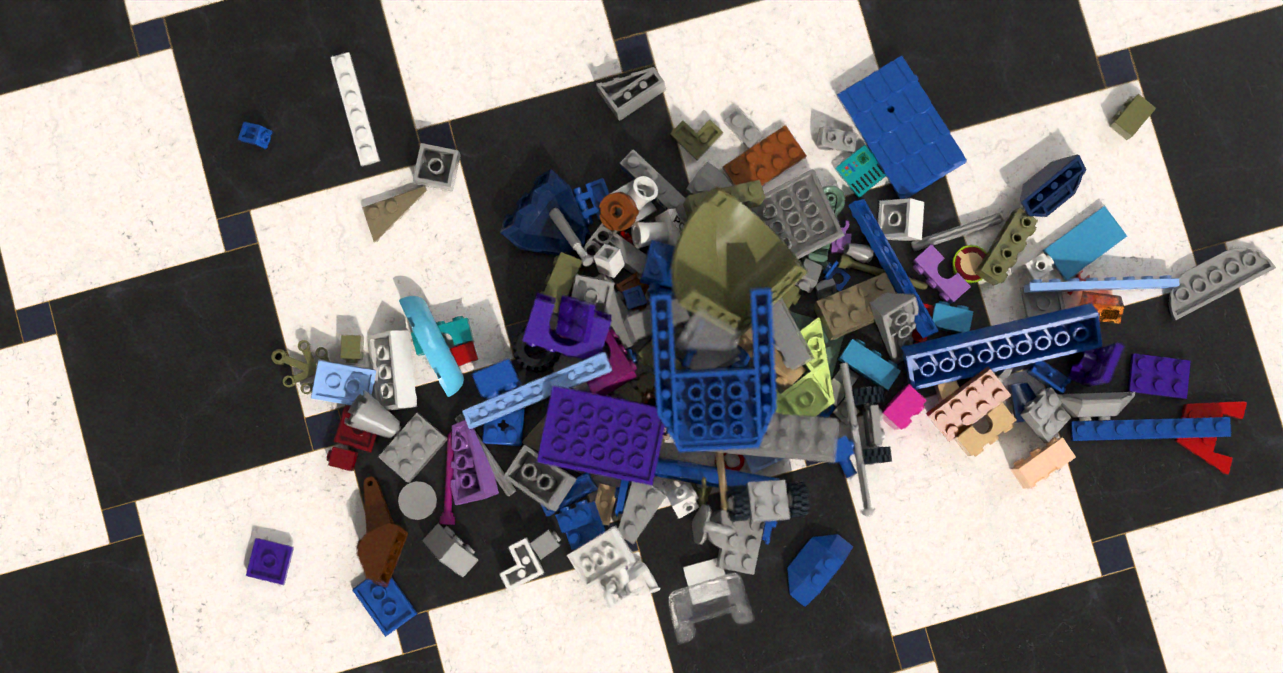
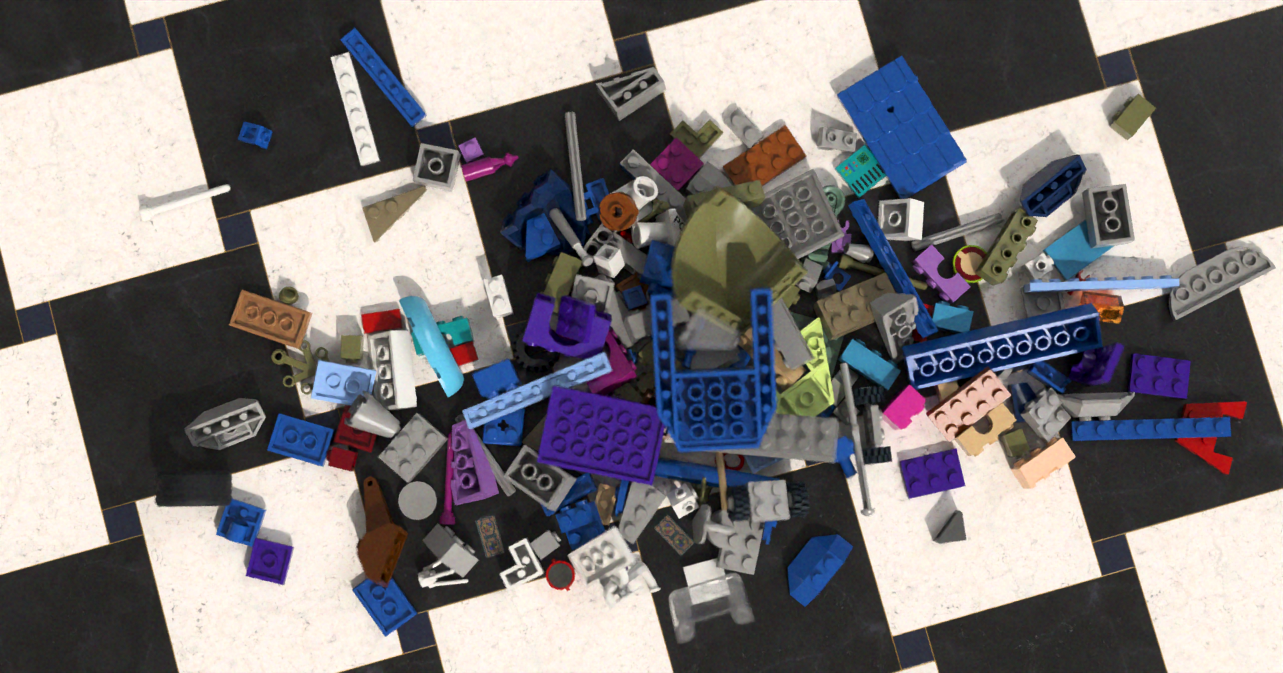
(148, 212): none -> white piece
(193, 488): none -> black tyre
(226, 424): none -> light grey wedge
(241, 522): none -> blue plate
(270, 319): none -> medium nougat tile
(288, 295): none -> olive plate
(301, 440): none -> blue plate
(382, 321): none -> red tile
(383, 77): none -> blue plate
(428, 576): none -> white plant
(471, 150): none -> medium lavender plate
(486, 166): none -> magenta wheel
(490, 536): none -> clear light blue tile
(498, 296): none -> white brick
(540, 237): none -> blue wing
(560, 575): none -> pearl dark grey piece
(575, 166): none -> light grey axle
(657, 207): none -> olive plant
(674, 535): none -> clear light blue tile
(677, 164): none -> magenta brick
(932, 473): none -> dark purple plate
(953, 529): none -> dark grey slope
(1015, 443): none -> olive brick
(1108, 216): none -> light grey brick

